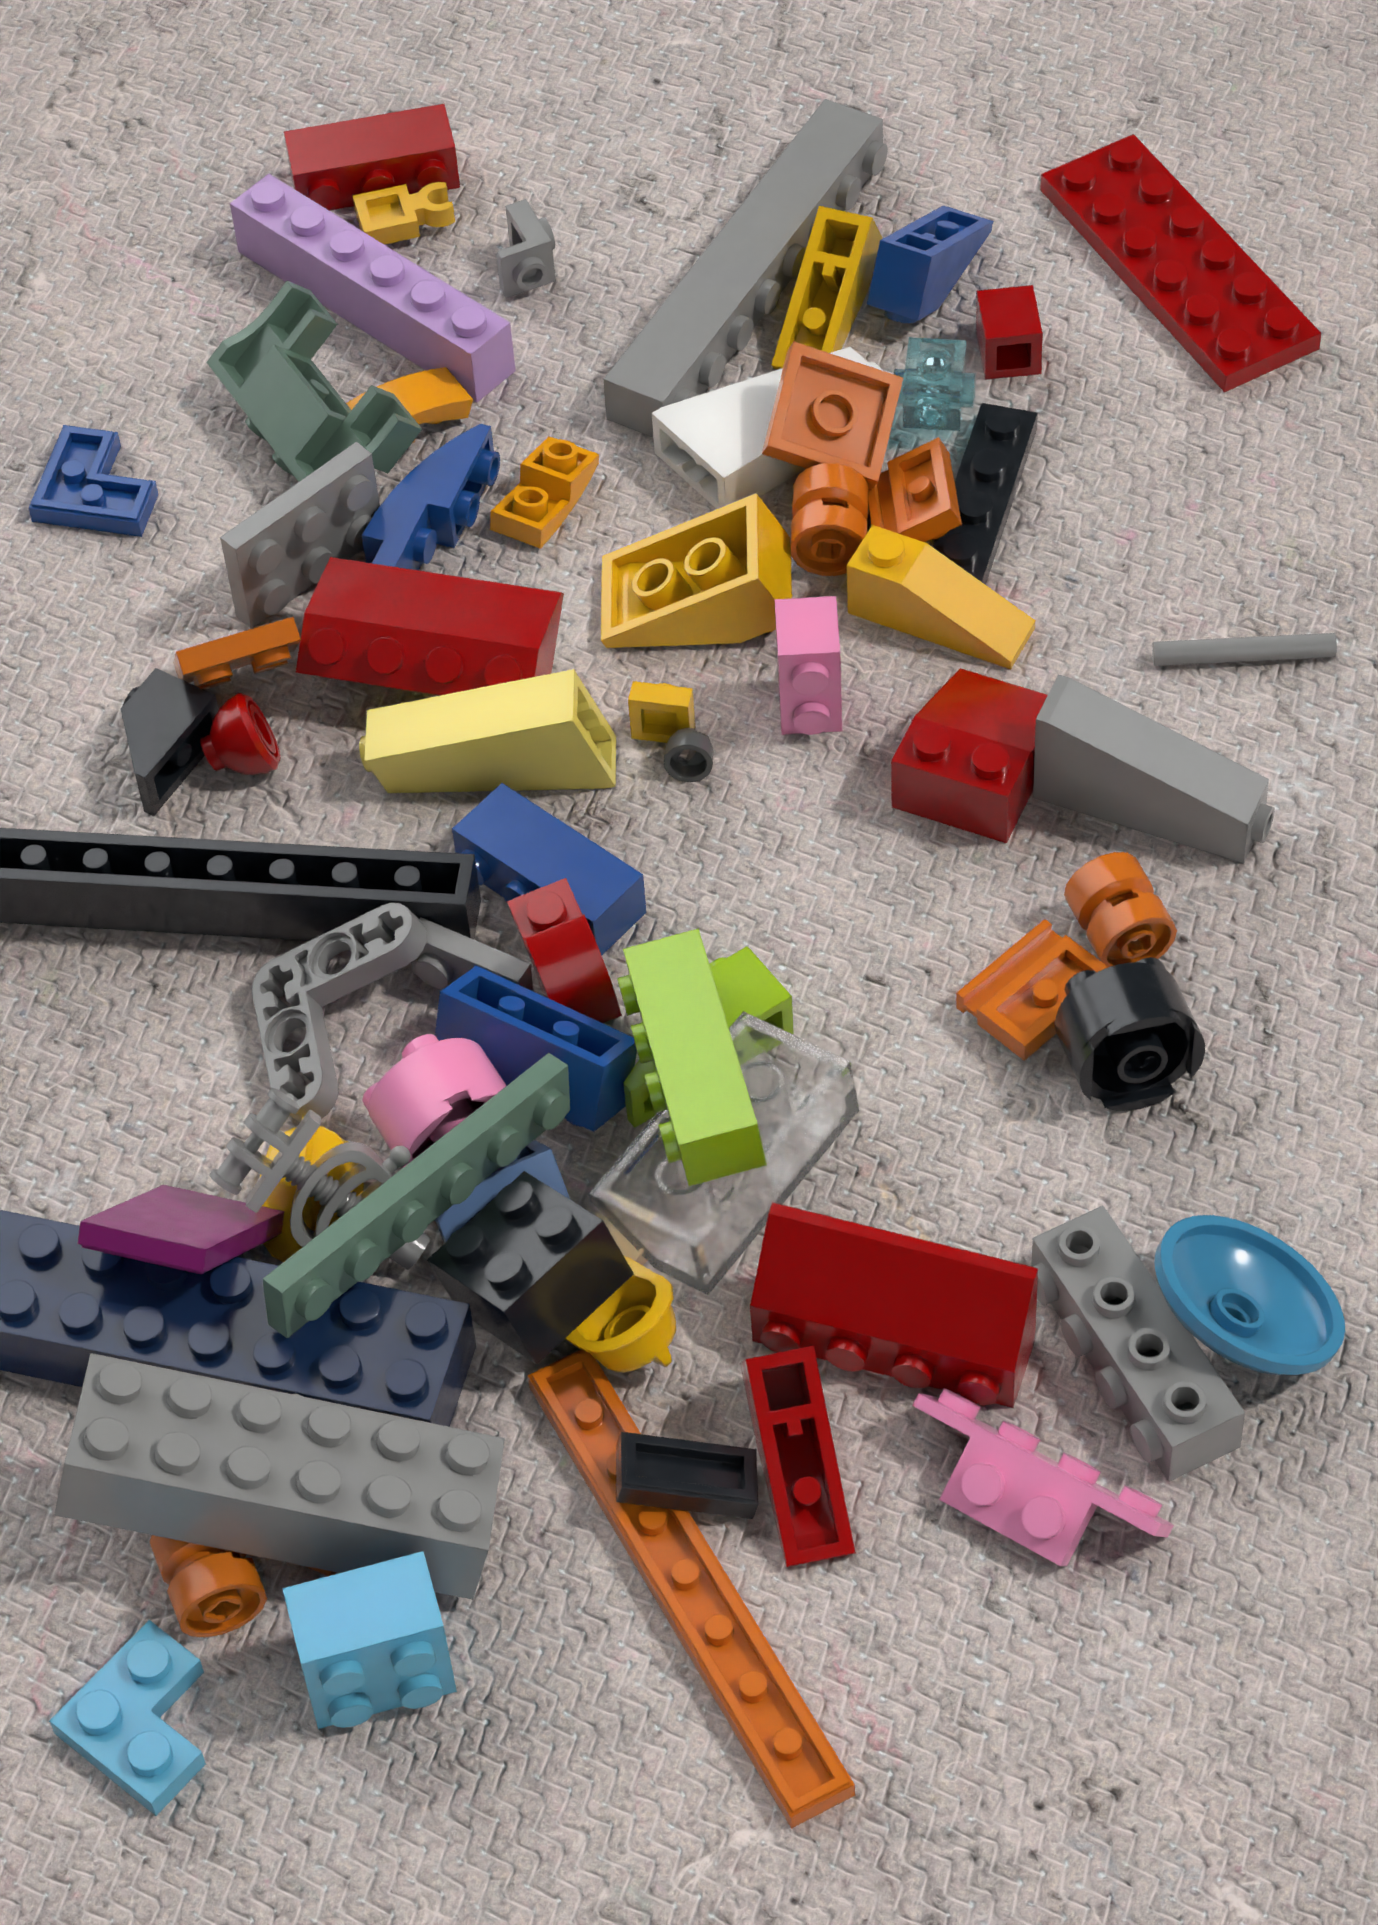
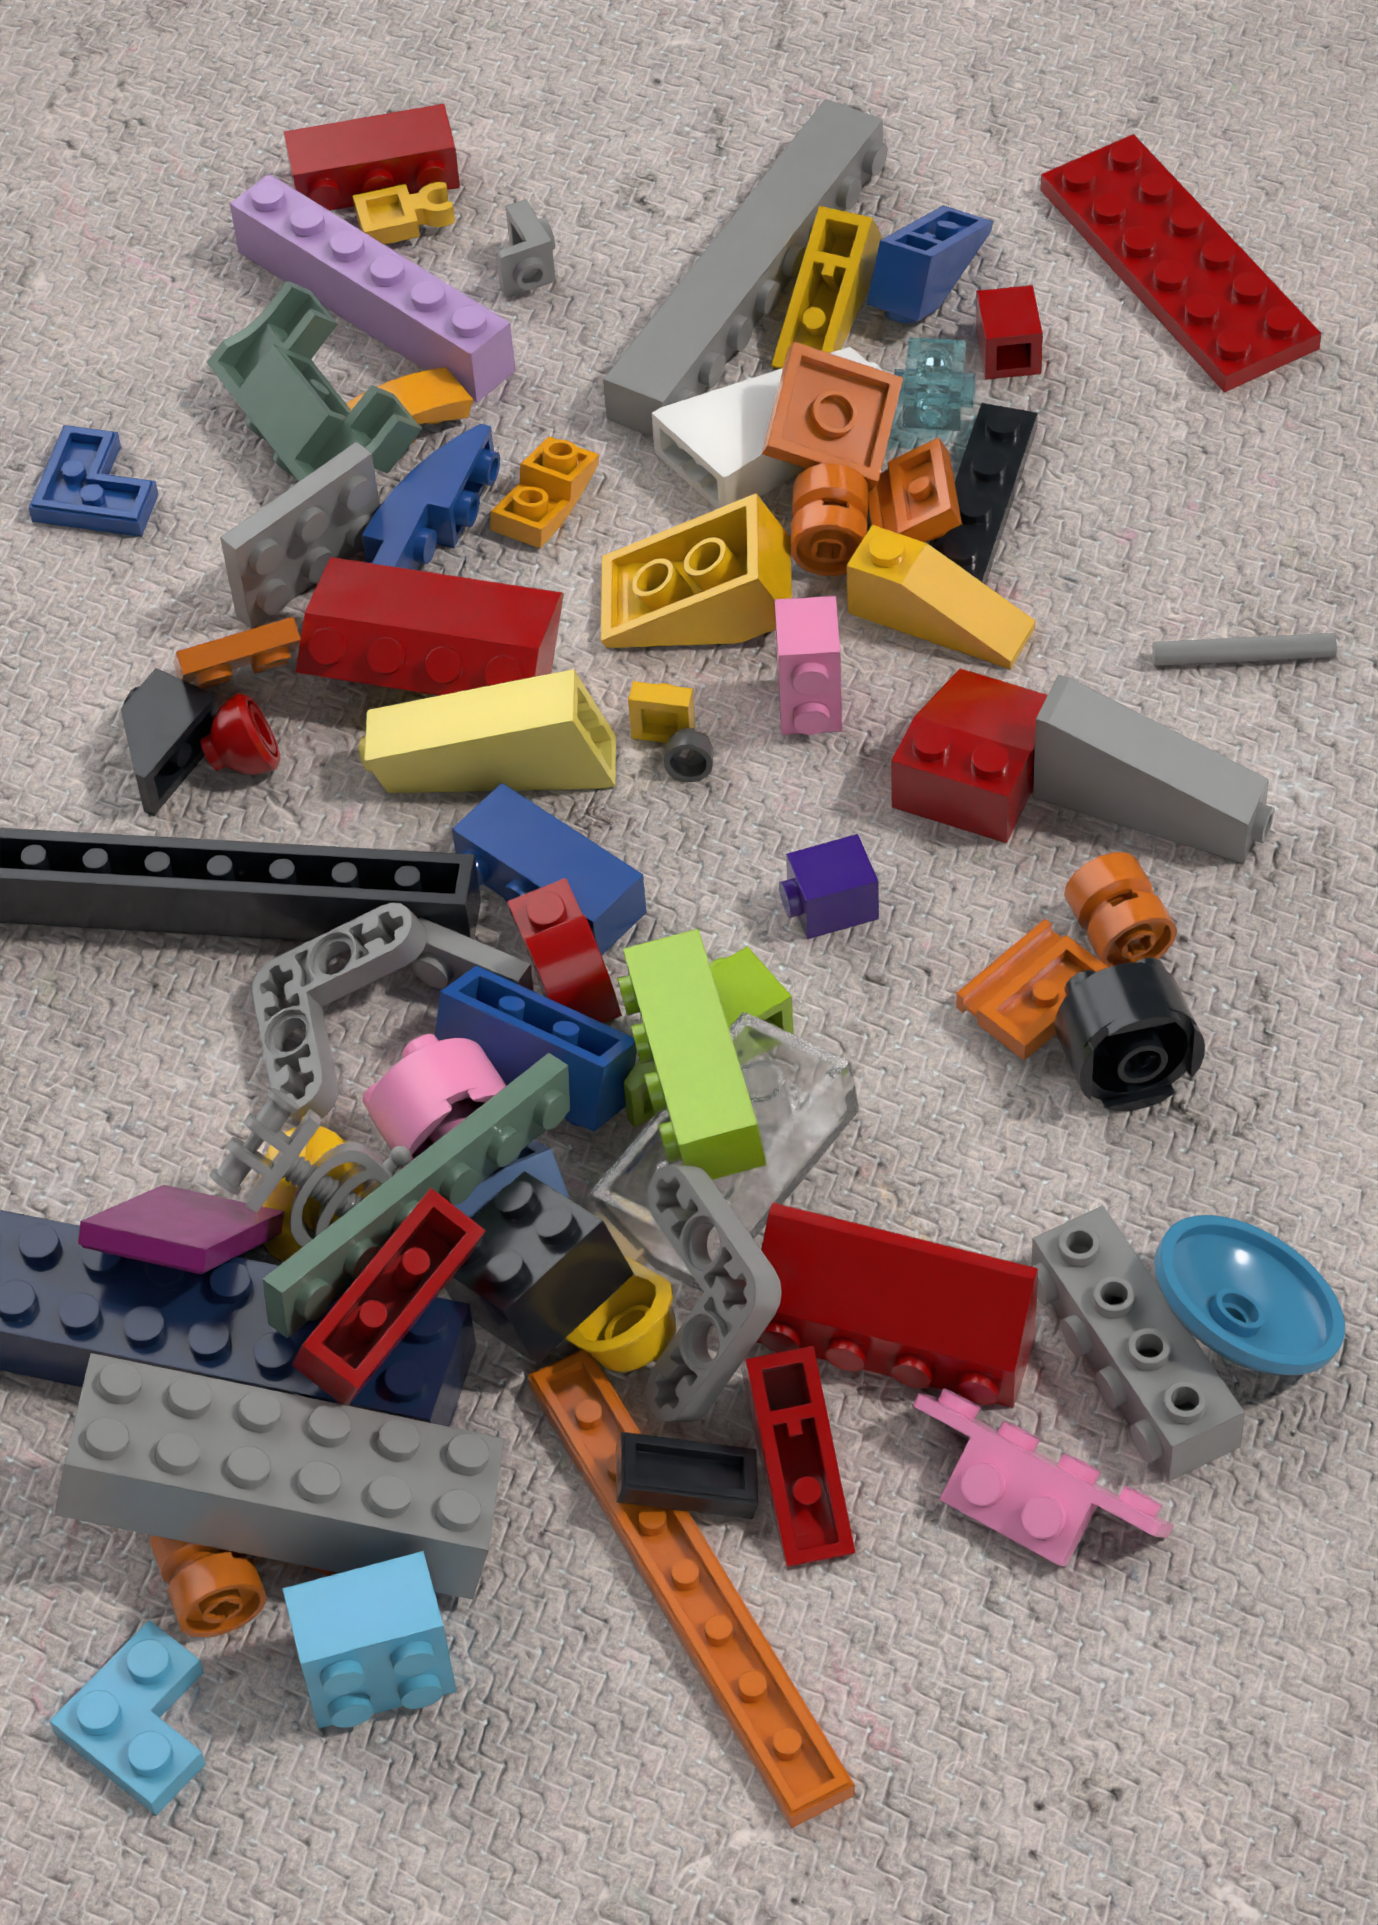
(388, 1297): none -> red brick
(728, 1303): none -> light grey beam
(830, 887): none -> dark purple brick

